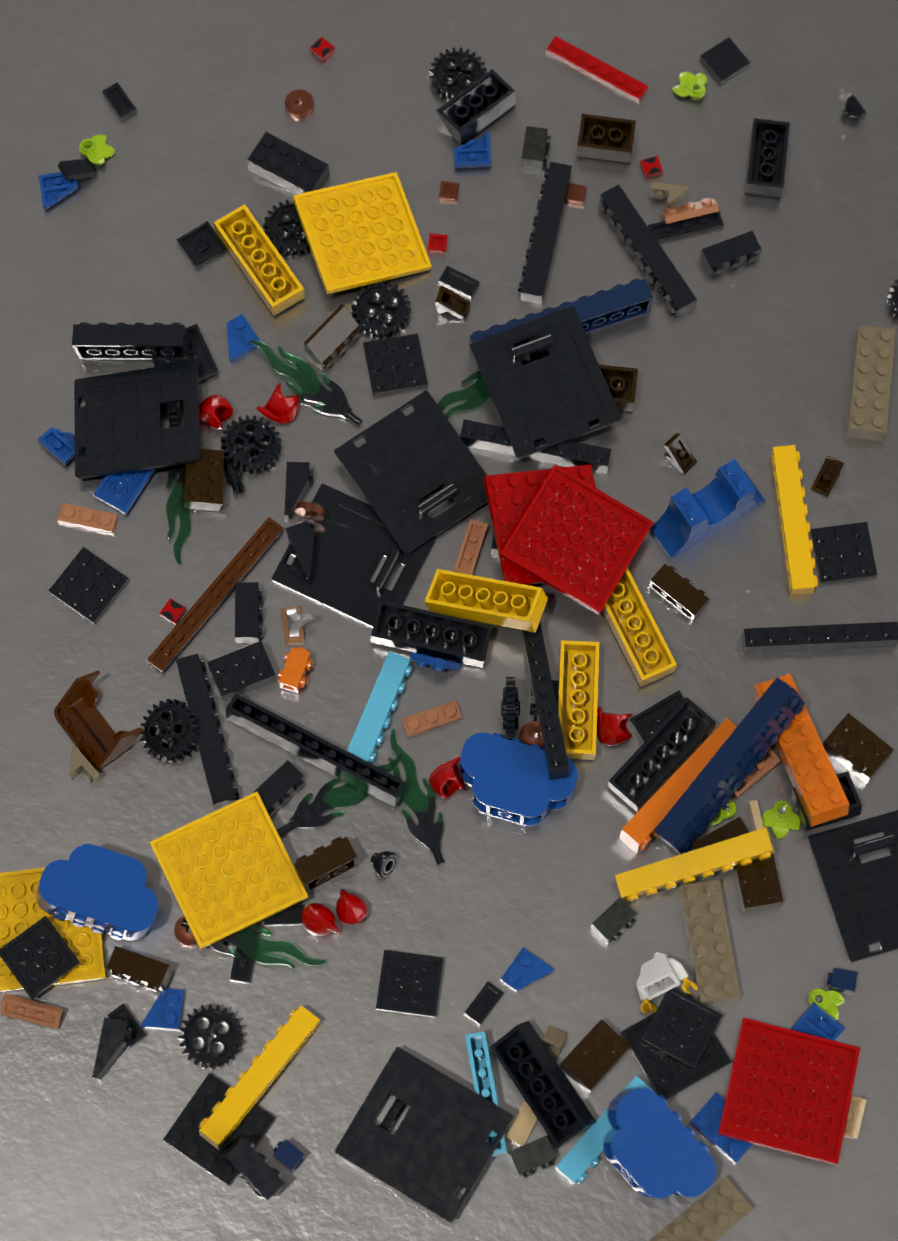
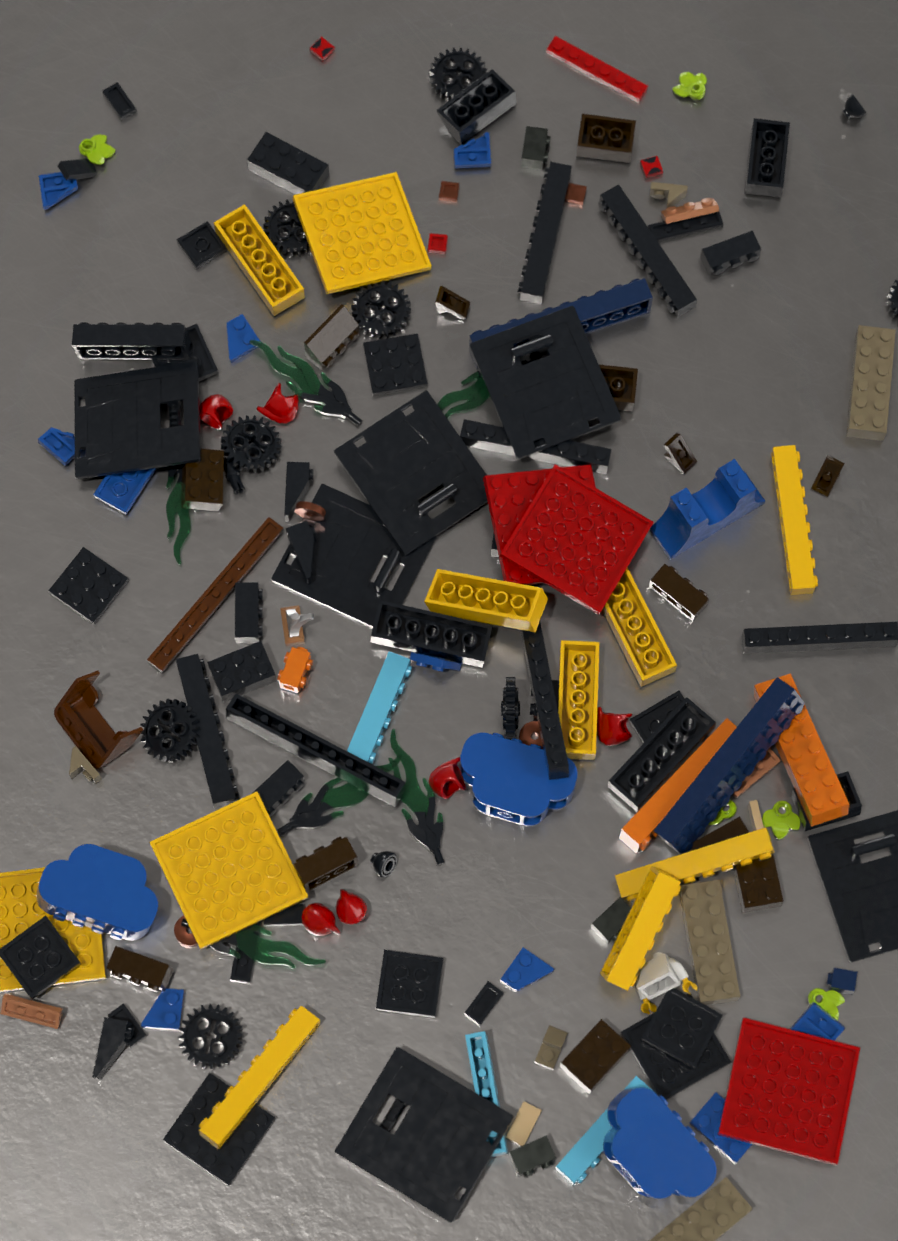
(87, 518): nougat plate -> none
(172, 611): red tile -> none
(252, 1167): black brick -> none
(288, 1155): dark blue brick -> none
(299, 111): copper piece -> none
(431, 719): nougat plate -> none
(459, 282): black tile -> none
(471, 547): nougat plate -> none
(543, 1084): black brick -> none
(640, 928): none -> yellow brick
(725, 60): black tile -> none
(843, 553): black plate -> none
(854, 1117): tan plate -> none
(857, 748): dark brown brick -> none

